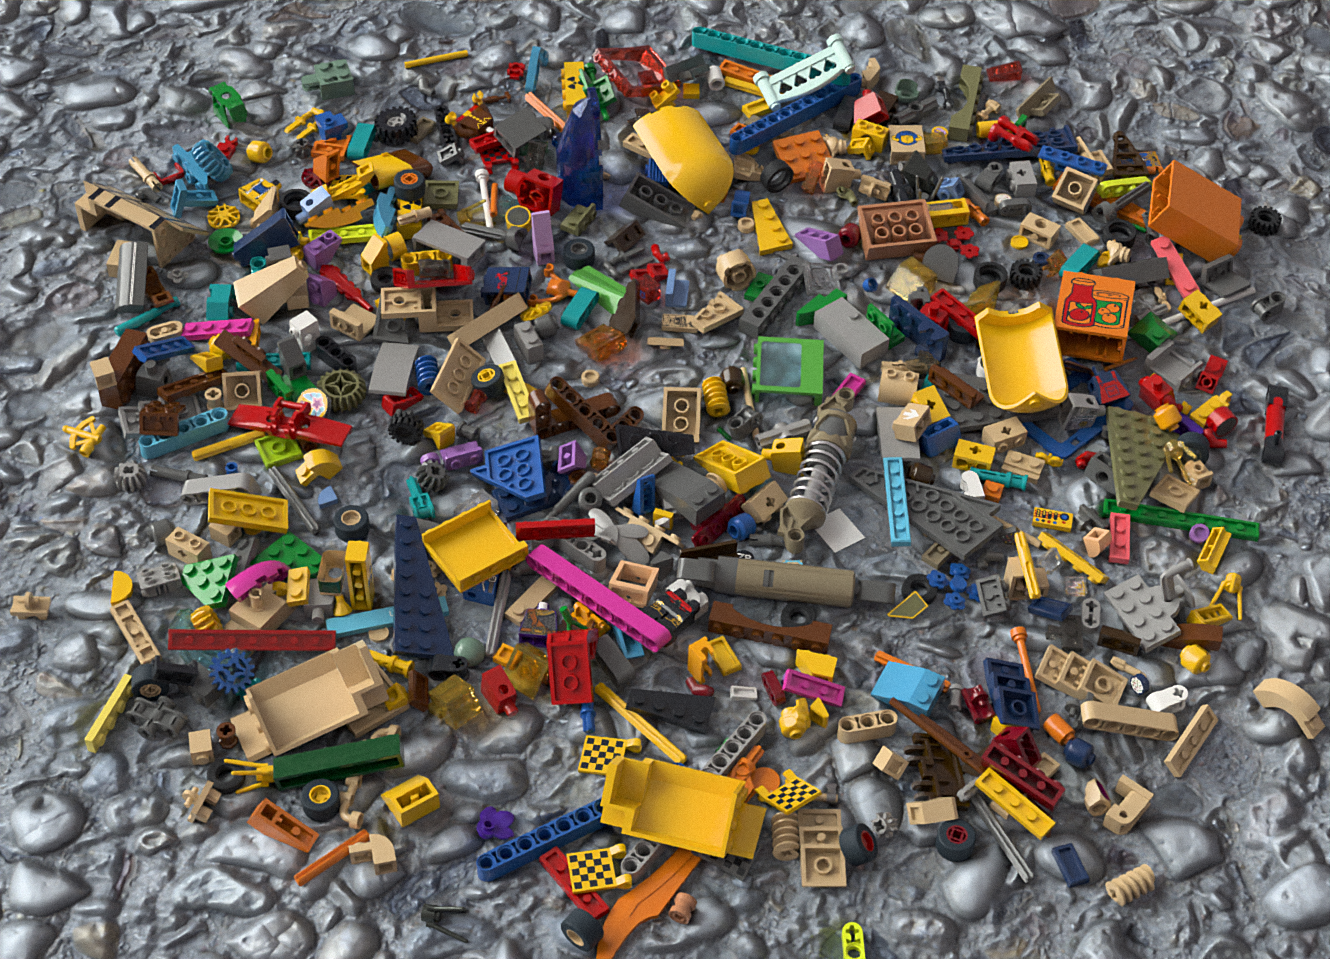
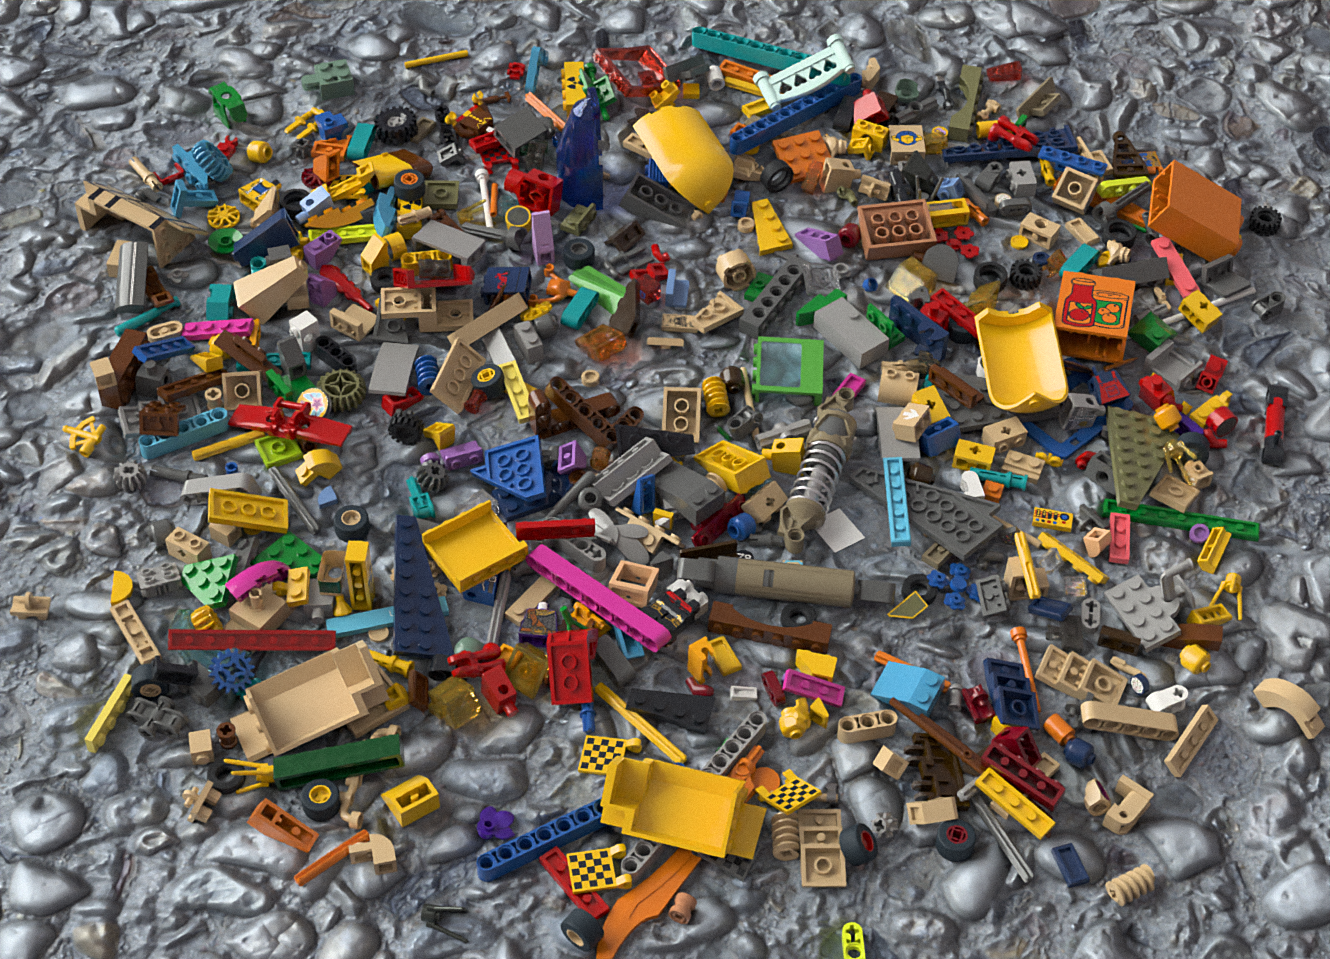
(468, 431): dark grey bush -> none
(468, 661): none -> red piece

